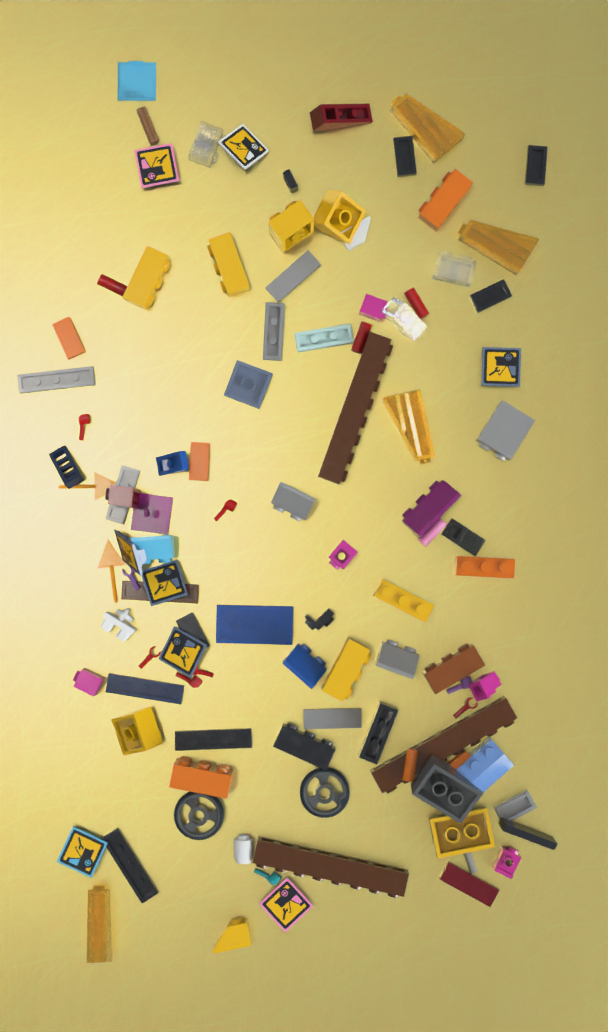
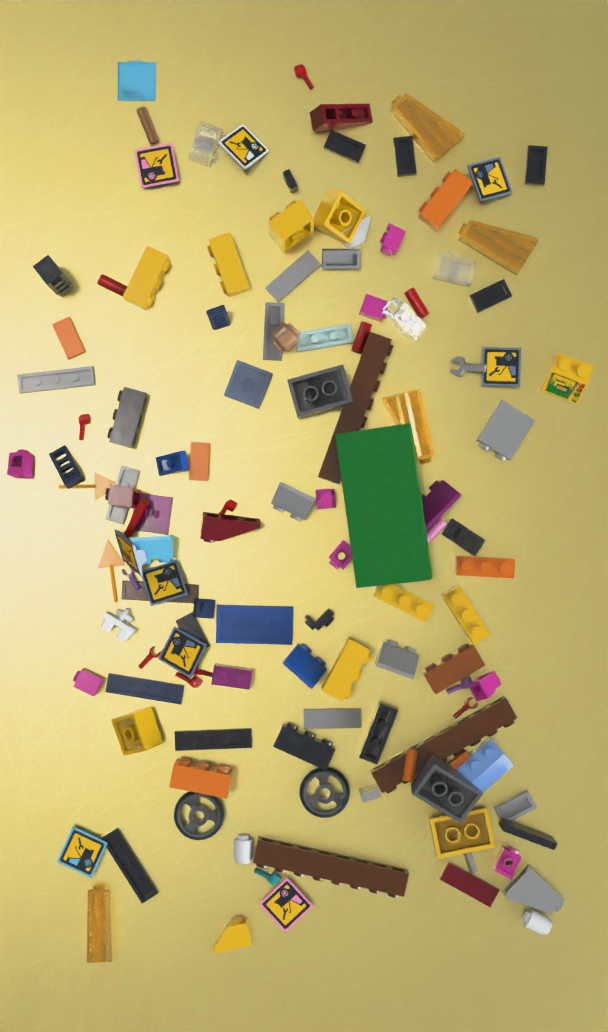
(20, 464): none -> dark pink brick
(52, 275): none -> black brick
(127, 417): none -> brick
(137, 516): none -> red tile
(203, 608): none -> dark blue plate
(218, 317): none -> dark blue slope
(222, 526): none -> dark red slope
(232, 676): none -> magenta brick
(285, 337): none -> medium nougat head
(300, 70): none -> red hand
(320, 391): none -> dark grey slope
(325, 498): none -> dark pink brick
(340, 258): none -> light grey tile
(344, 146): none -> black tile
(369, 792): none -> light grey tile
(384, 506): none -> green tile
(392, 239): none -> dark pink brick
(465, 614): none -> yellow brick
(466, 367): none -> light grey bar
(489, 179): none -> piece
(533, 891): none -> light grey slope
(537, 922): none -> white brick
(567, 378): none -> yellow slope

